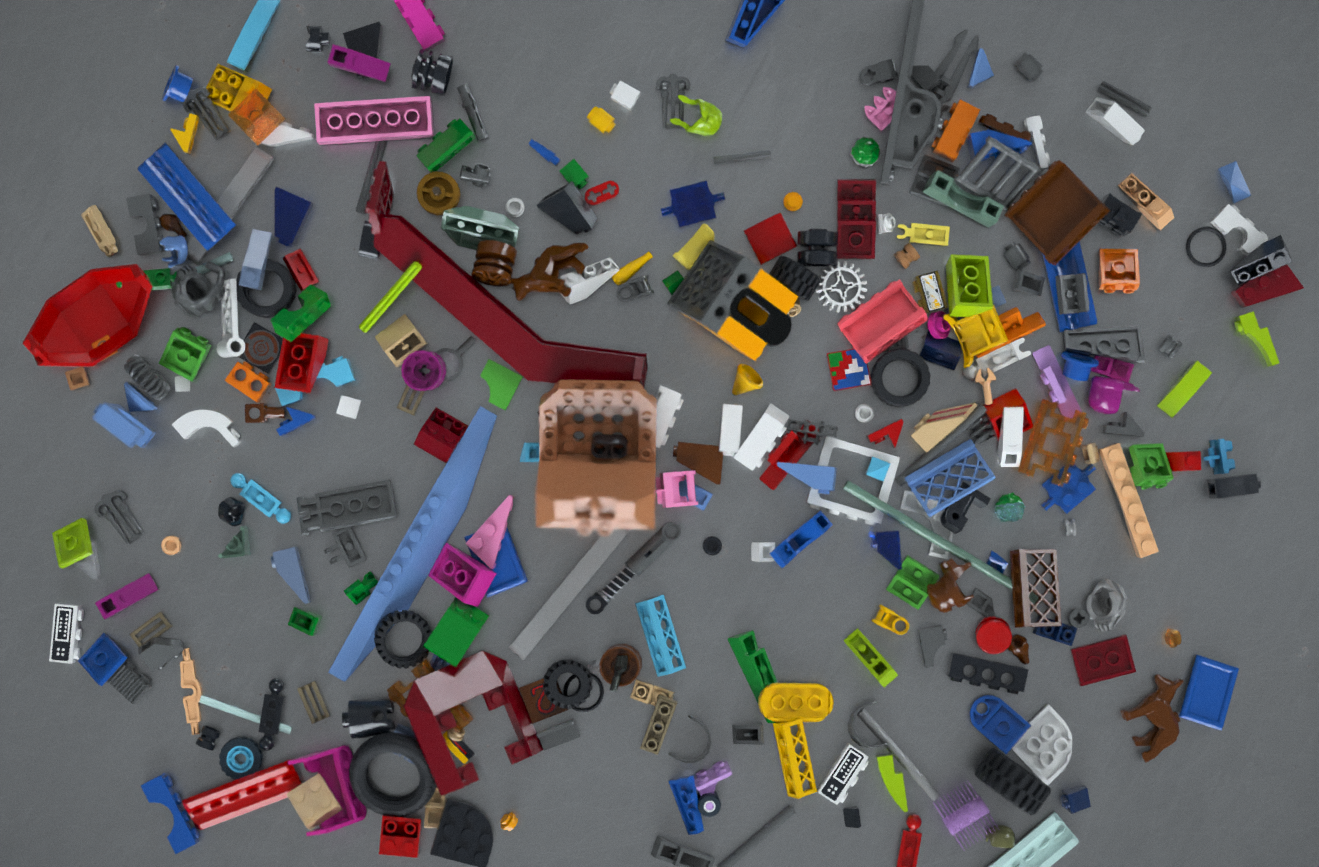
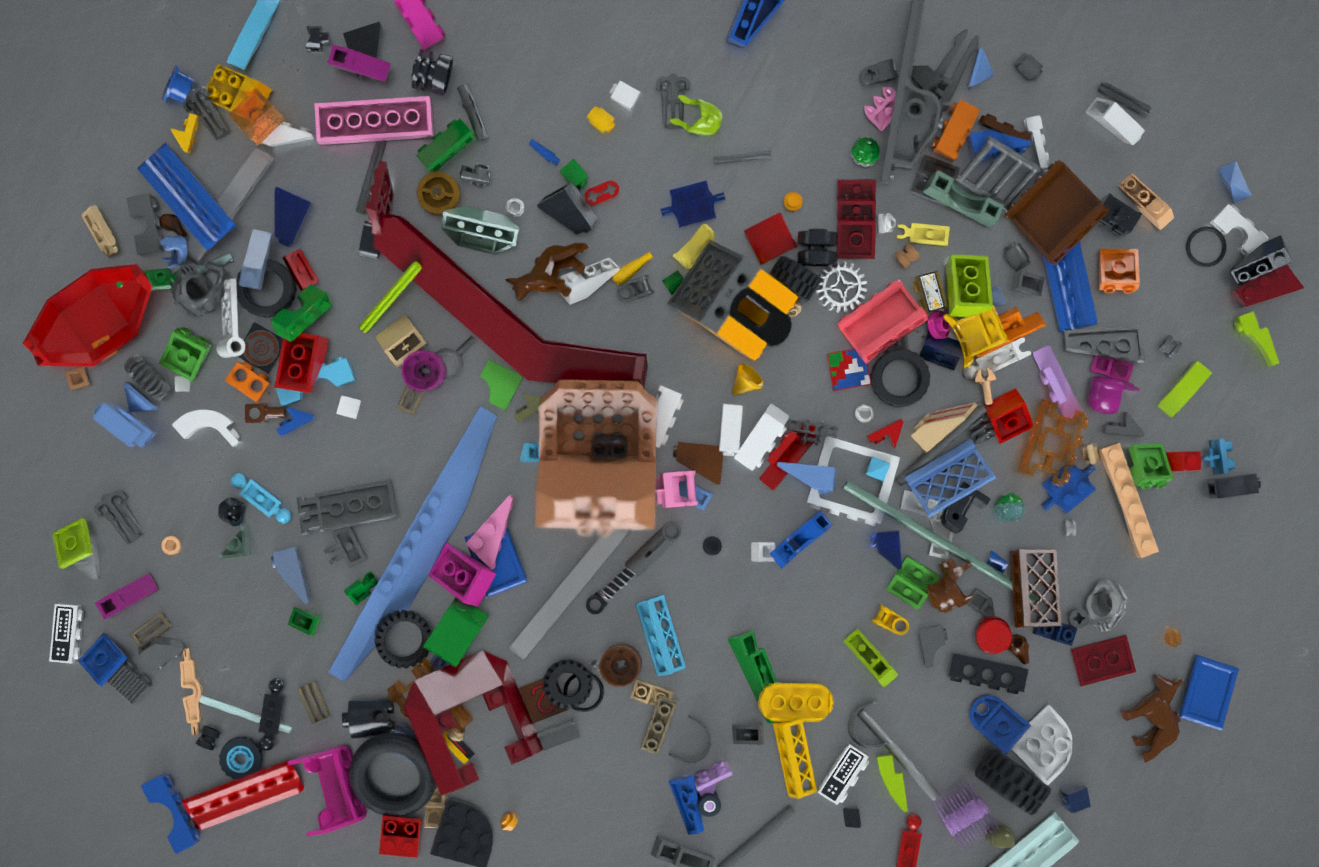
(314, 801): tan piece -> none
(440, 435): dark red slope -> none
(494, 263): reddish brown wheel -> none
(524, 412): none -> olive slope
(620, 666): pearl dark grey piece -> none
(1010, 437): white slope -> none
(1072, 293): dark grey bracket -> none
(1078, 365): blue piece -> none

